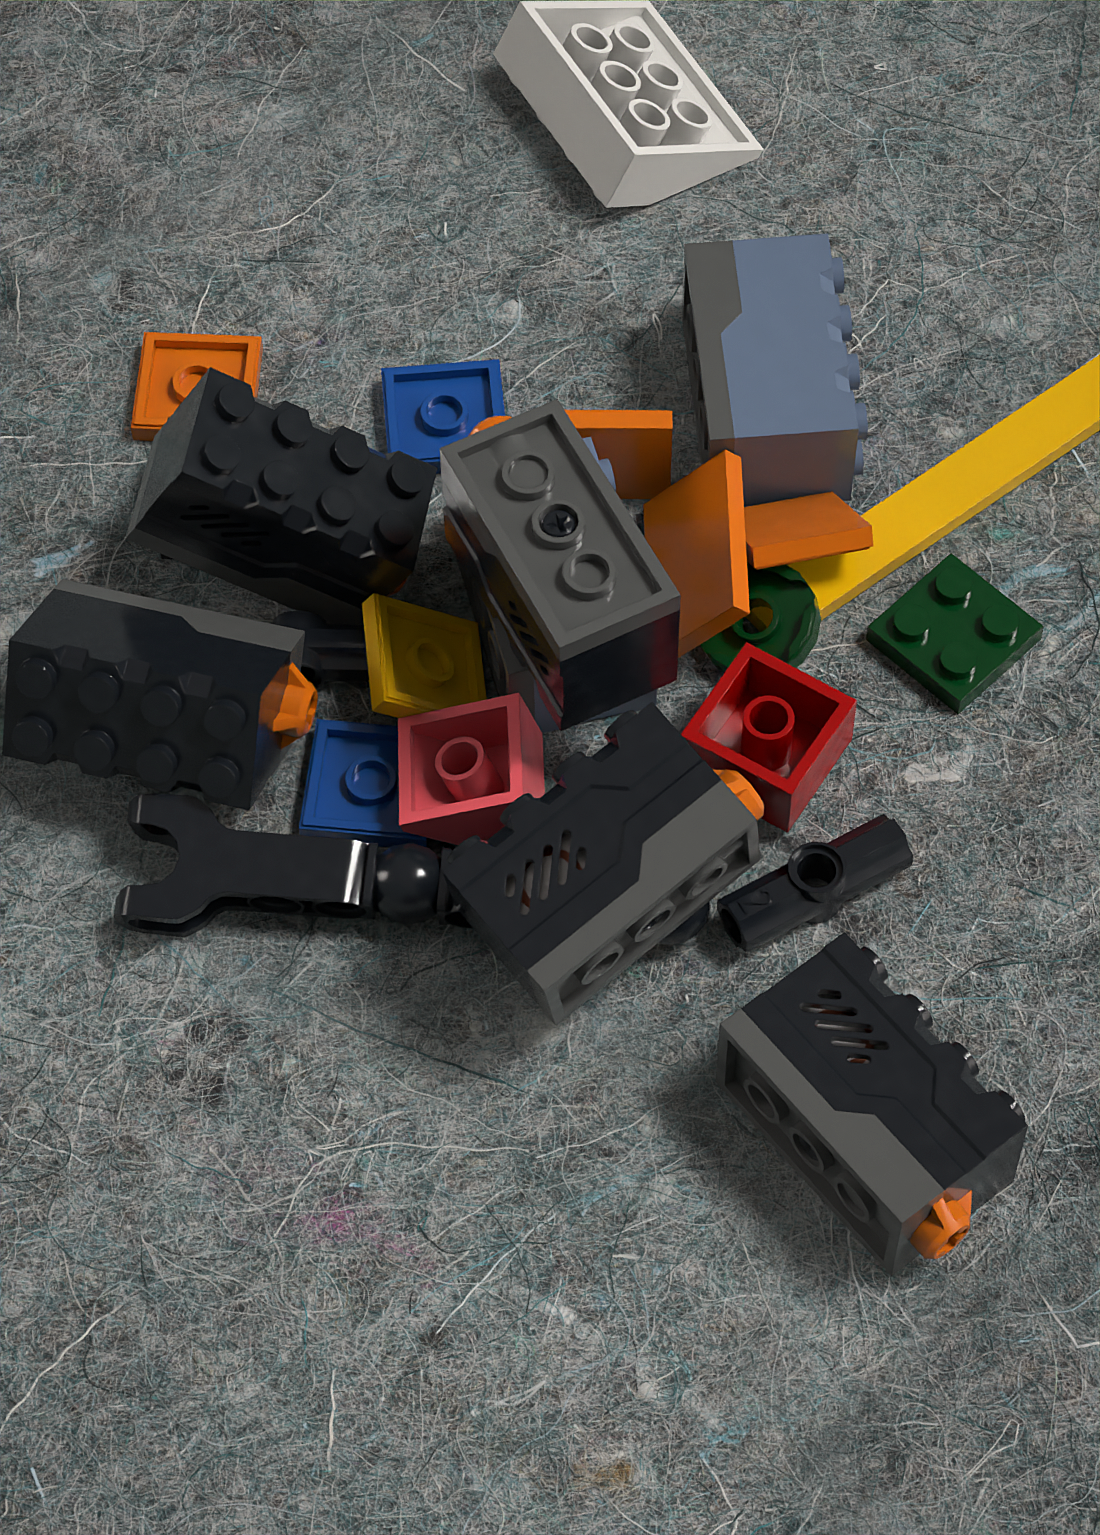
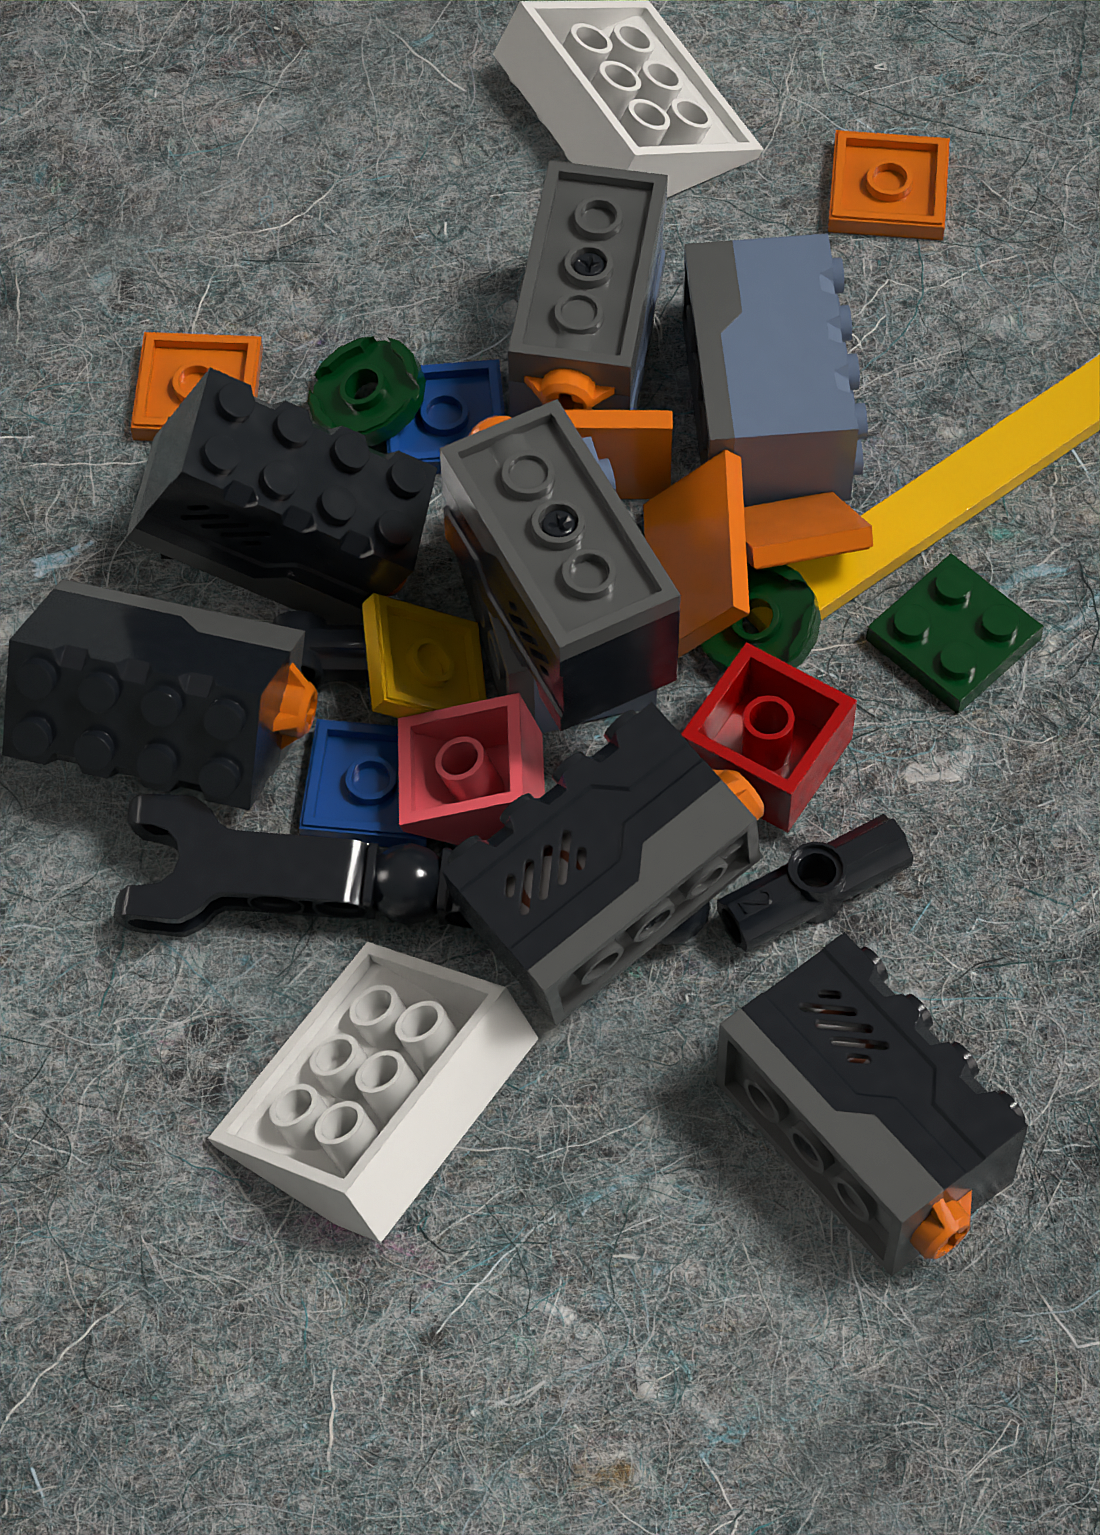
(377, 1087): none -> white slope
(384, 411): none -> dark green tile
(589, 290): none -> dark grey piece
(889, 185): none -> orange tile

